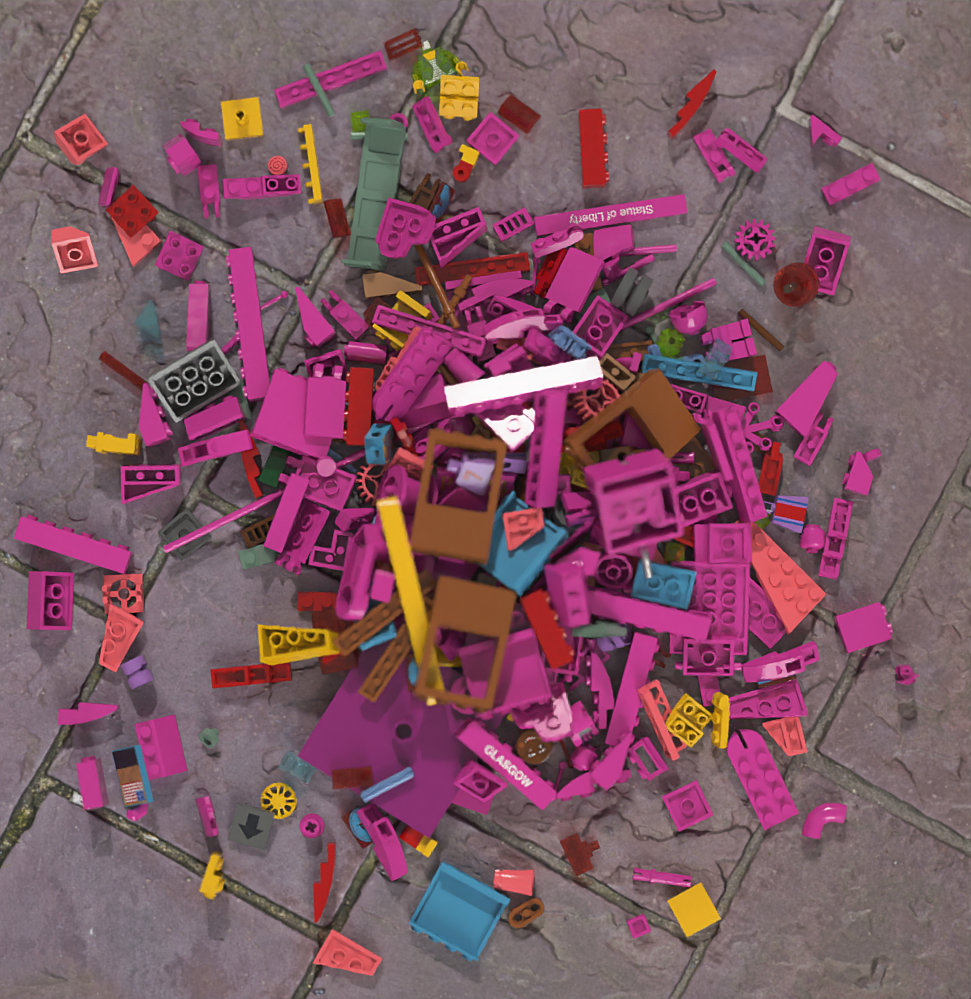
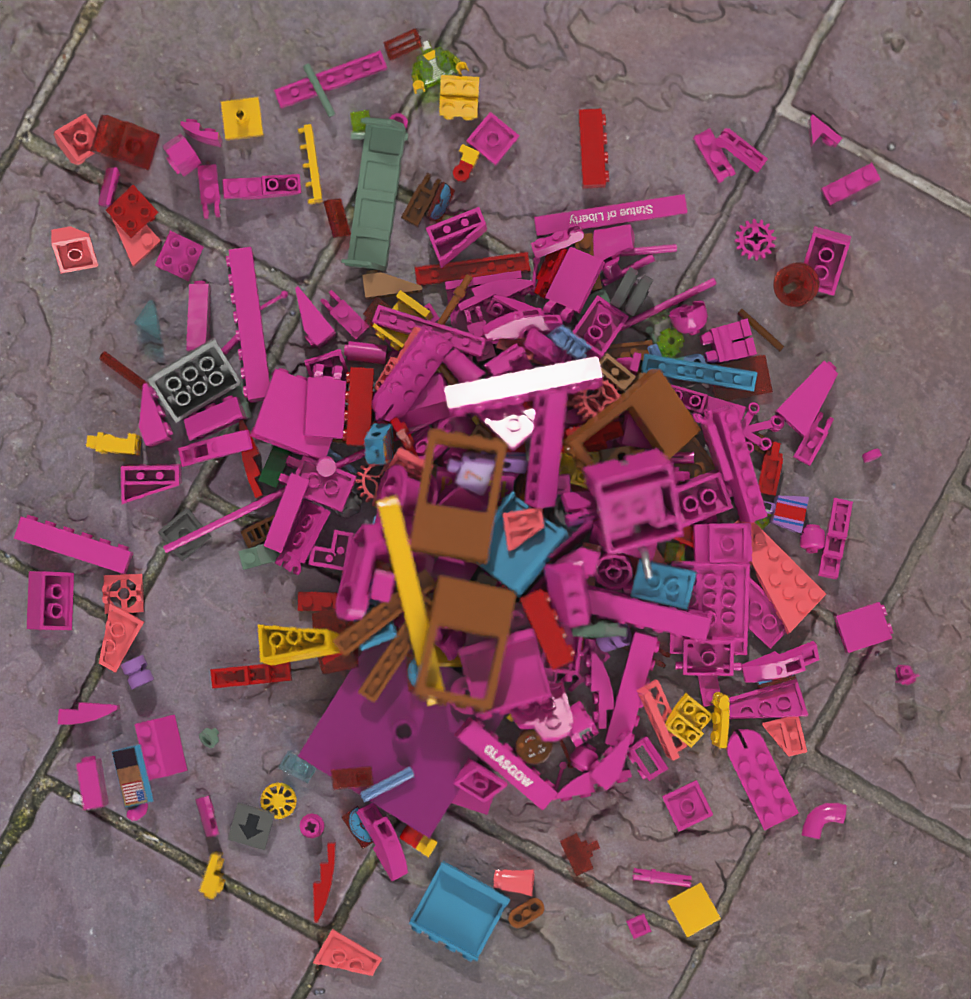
(125, 142): none -> clear red slope
(277, 165): coral tile -> none
(354, 518): dark pink slope -> none
(403, 226): dark pink plate -> none
(431, 124): dark pink plate -> none
(448, 309): dark orange bar -> none
(499, 232): dark pink slope -> none
(518, 114): clear red slope -> none
(694, 98): red slope -> none
(715, 359): clear light blue slope -> none
(743, 263): sand green bar -> none
(859, 475): dark pink slope -> none

